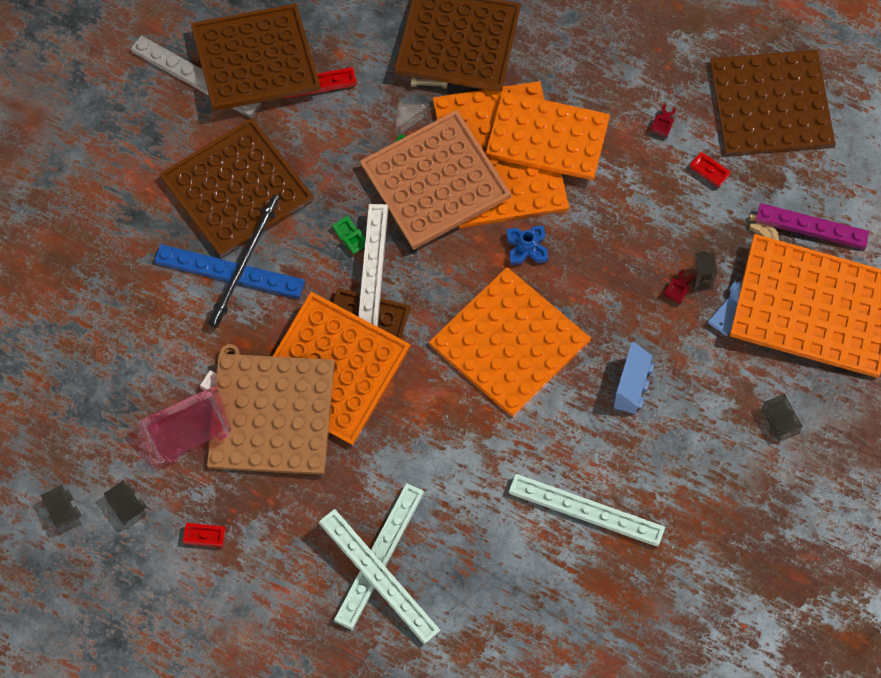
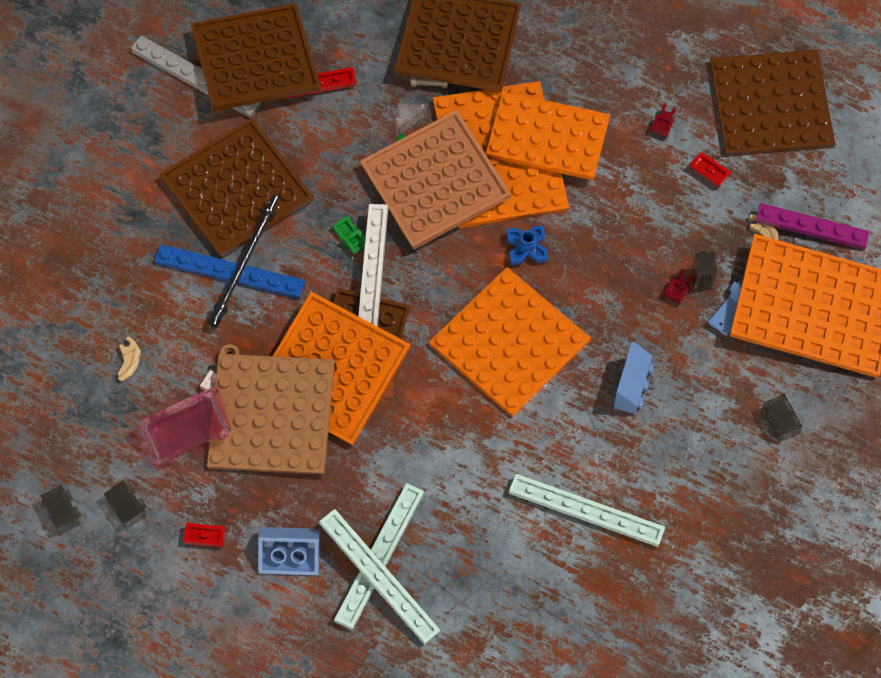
(131, 359): none -> tan piece
(288, 551): none -> medium blue slope

